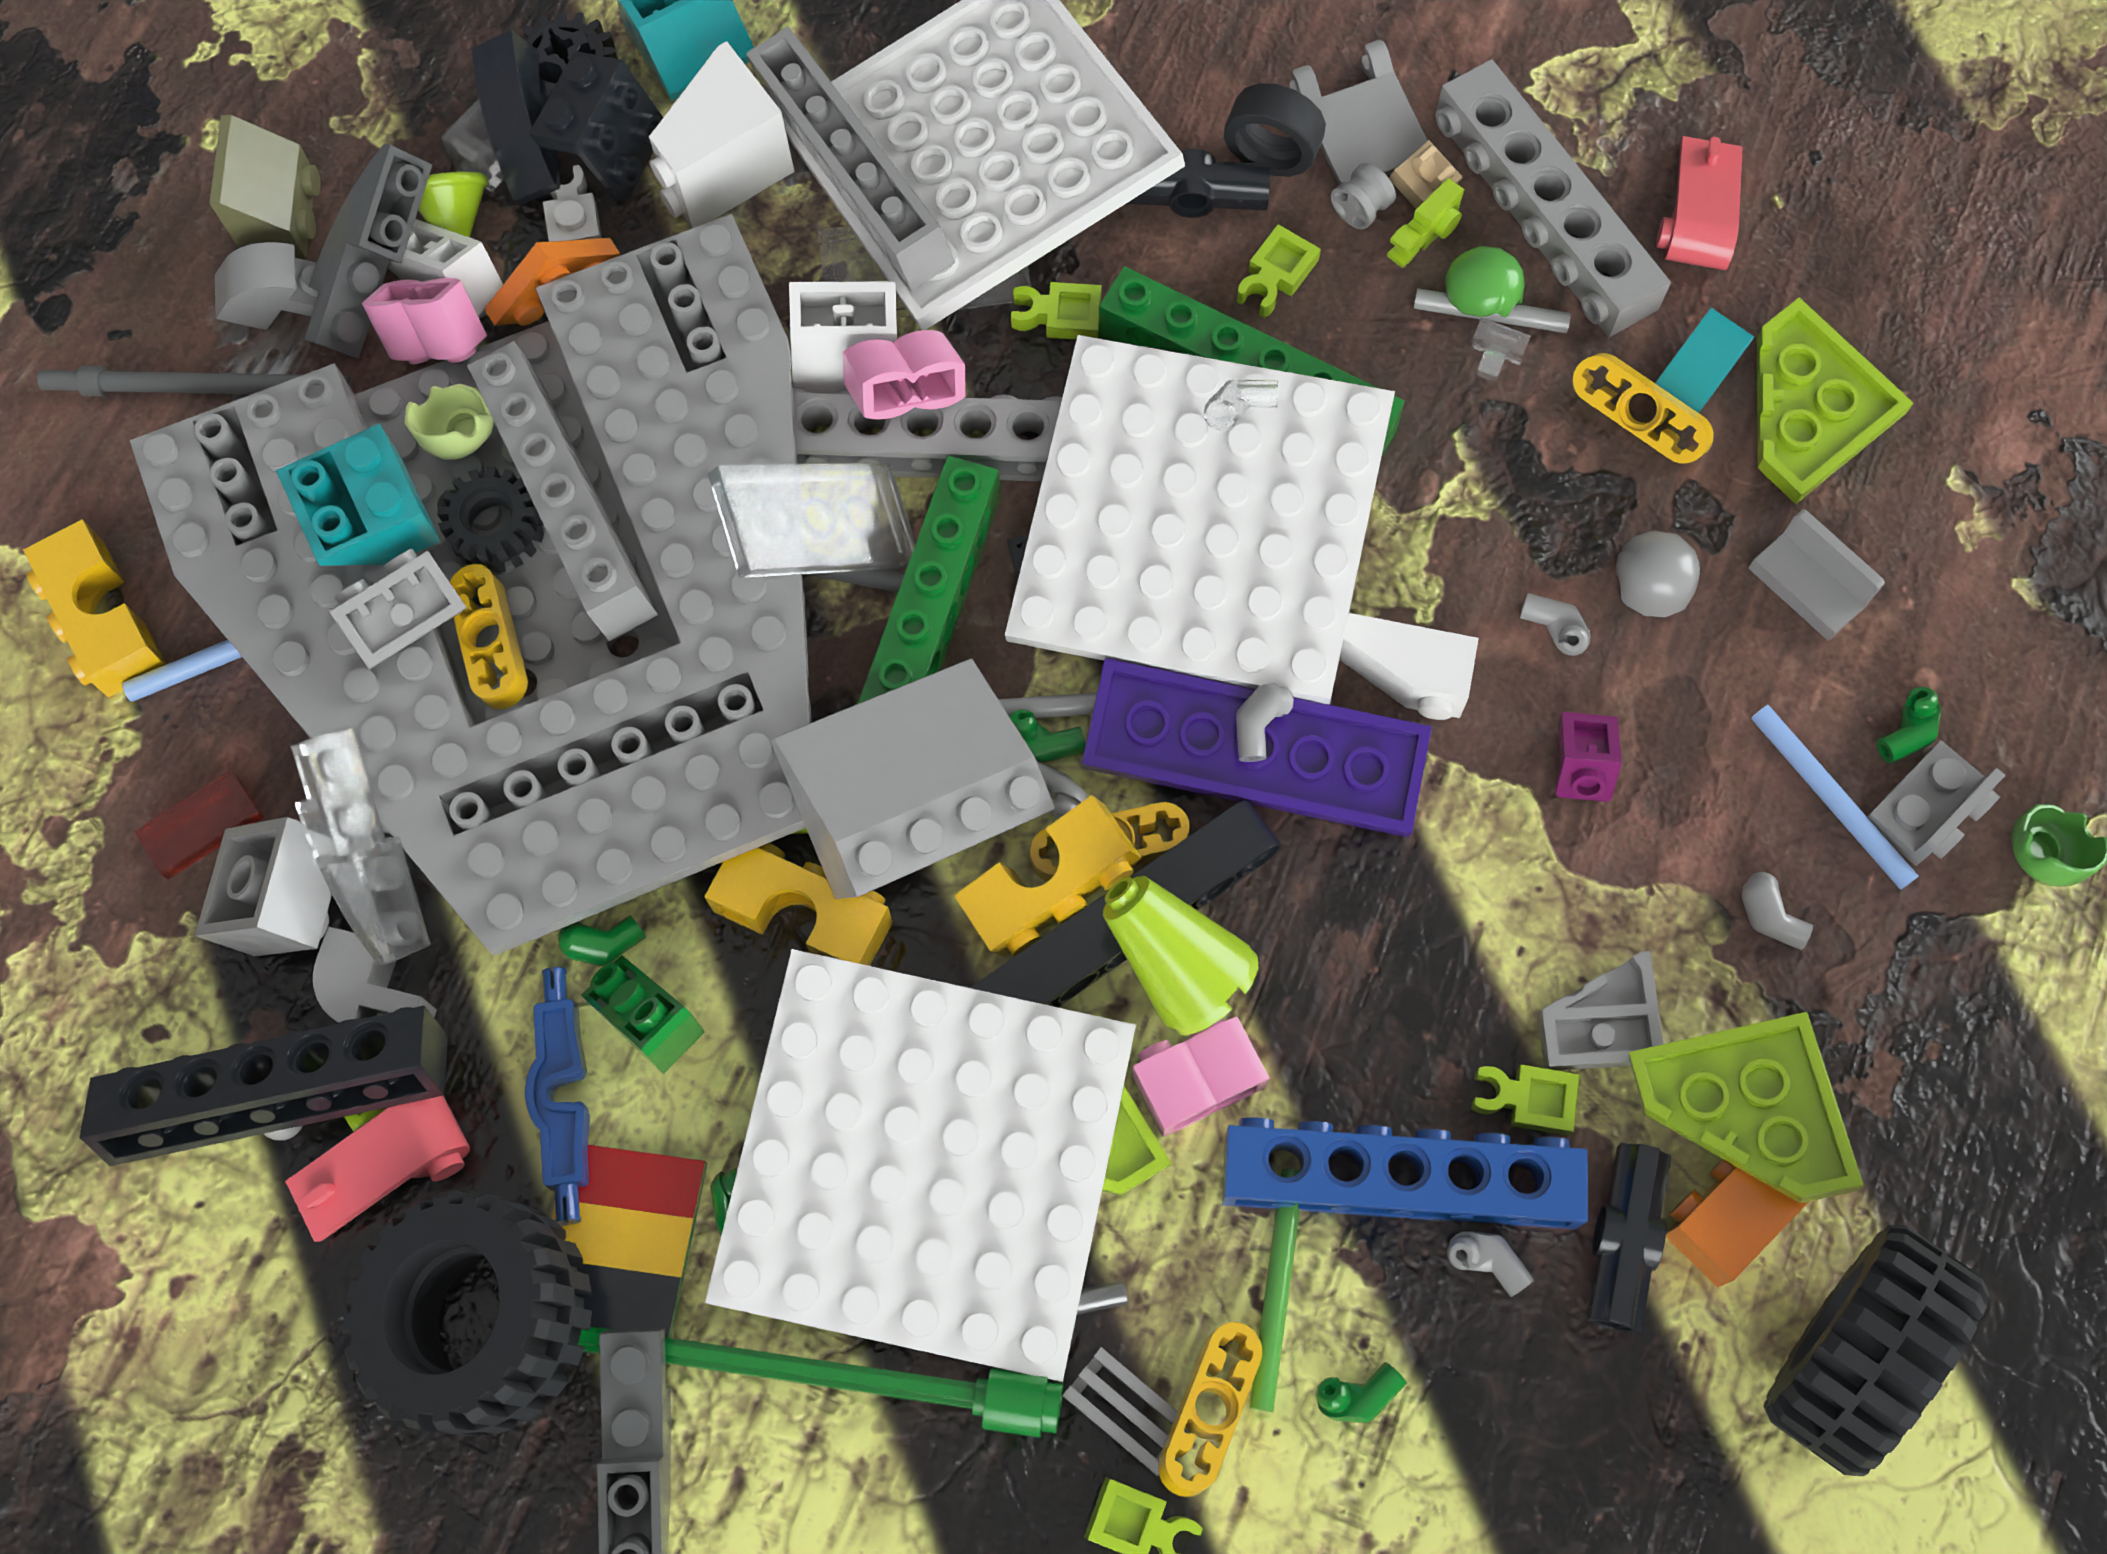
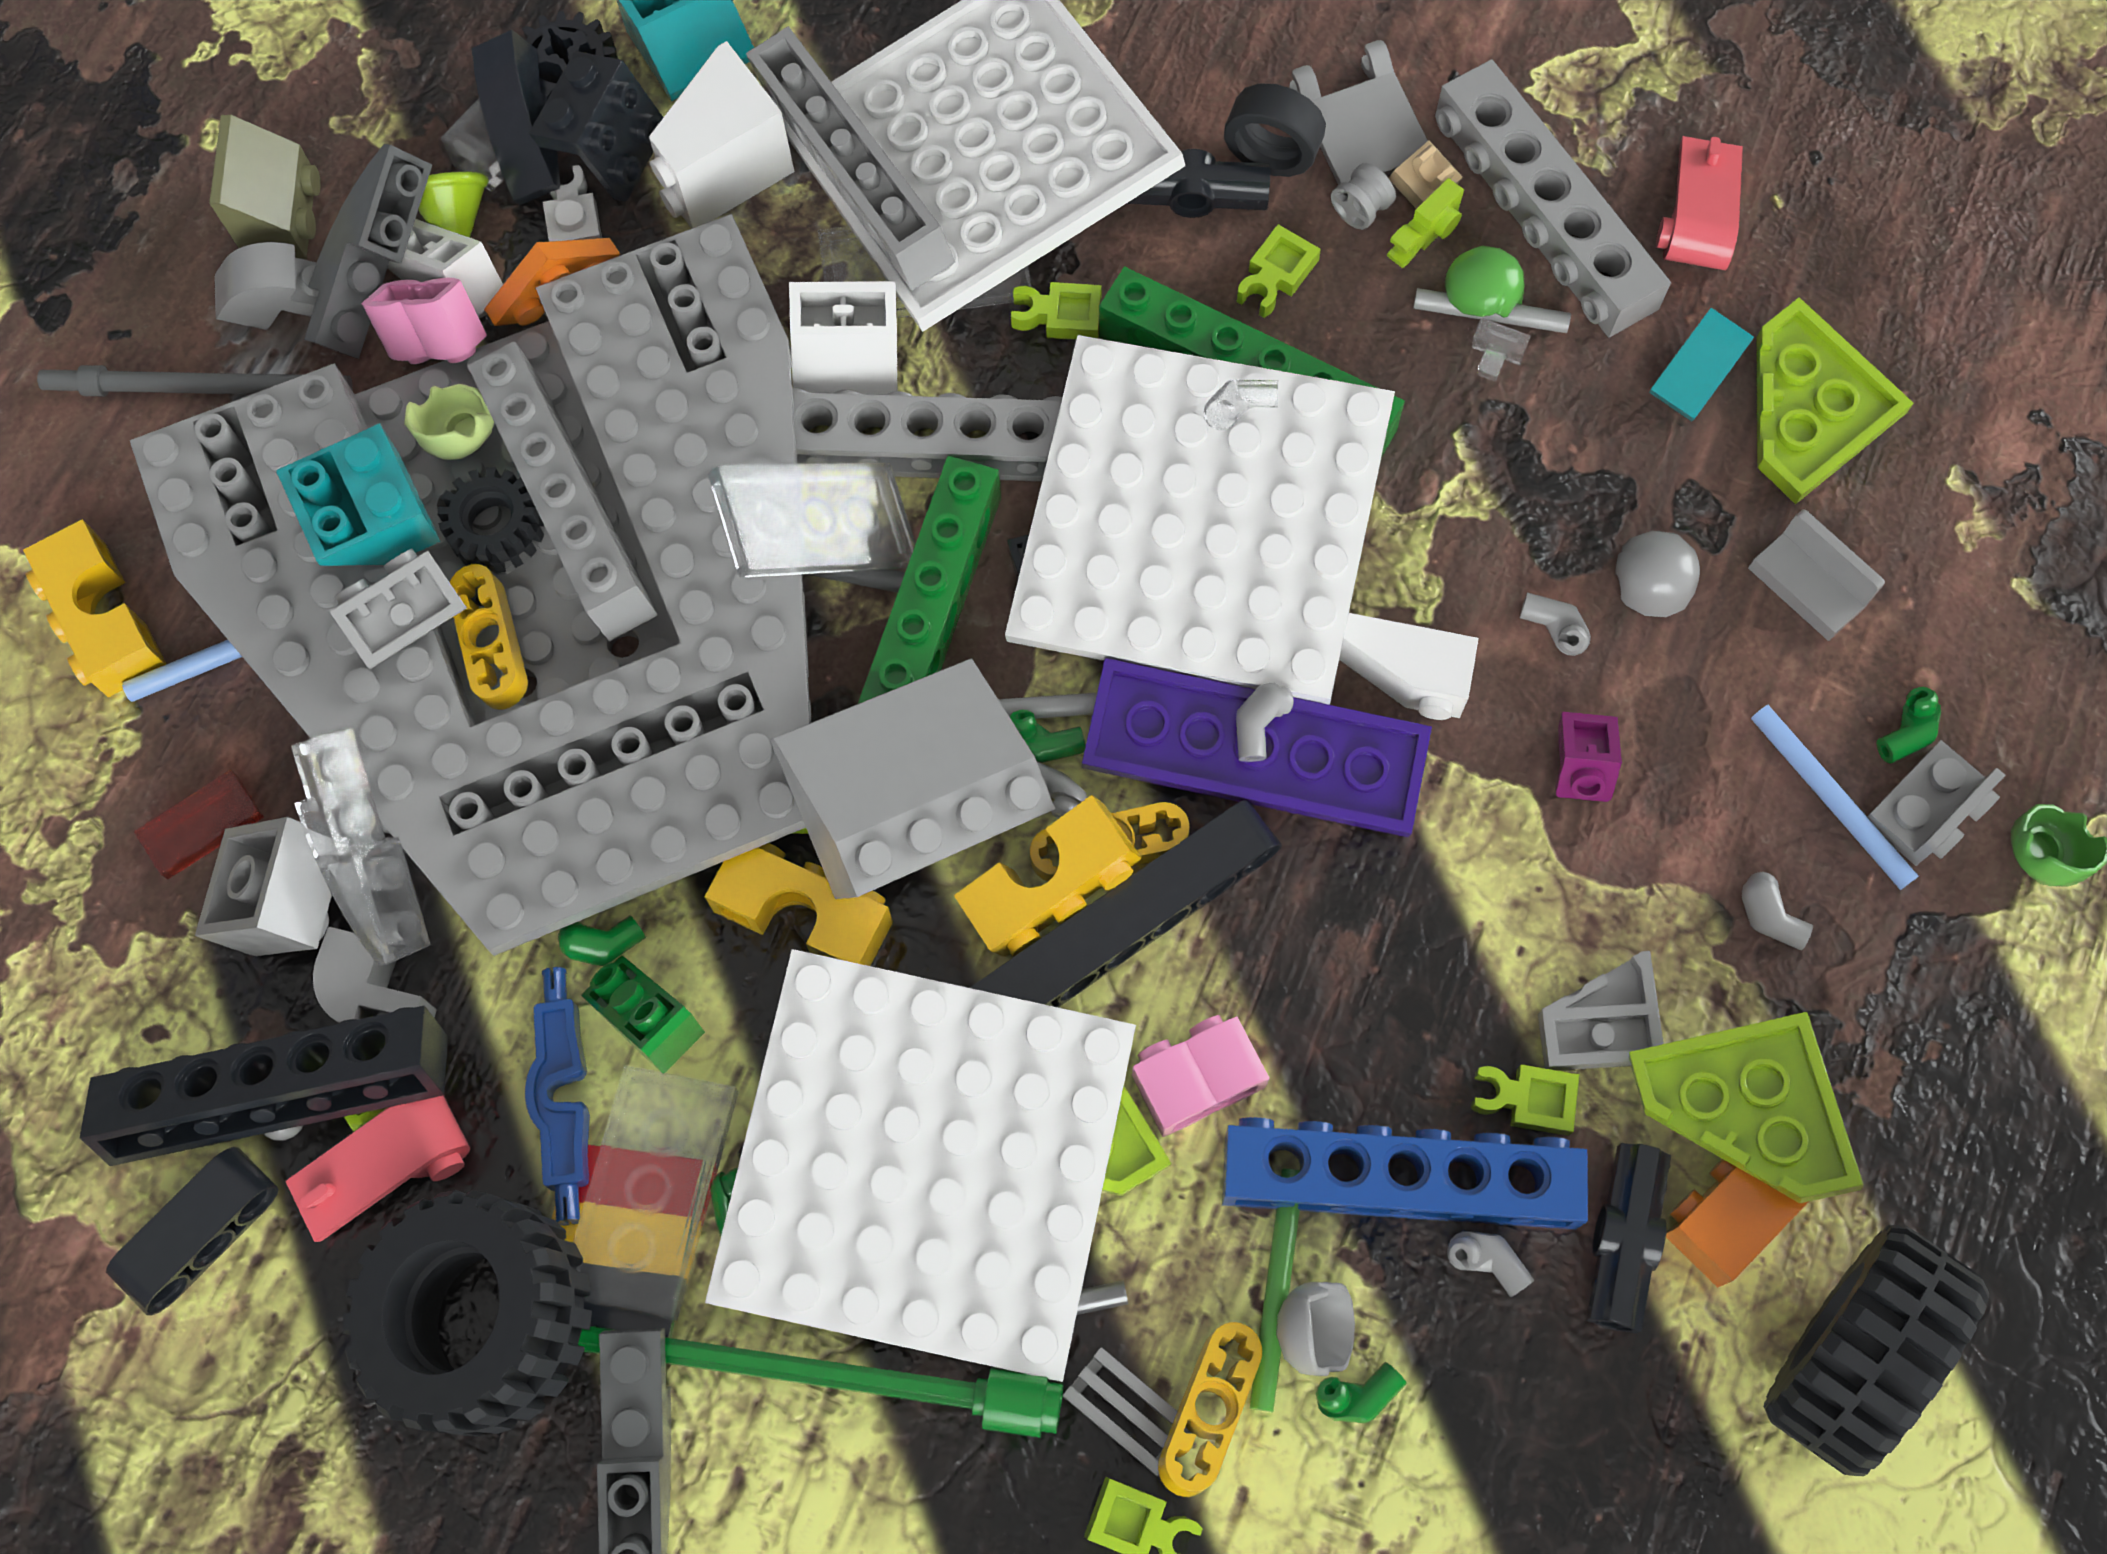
(192, 1231): none -> black beam
(652, 1190): none -> clear tile
(903, 374): bright pink brick -> none
(1178, 954): lime cone -> none
(1317, 1328): none -> light grey hair
(1617, 376): yellow beam -> none

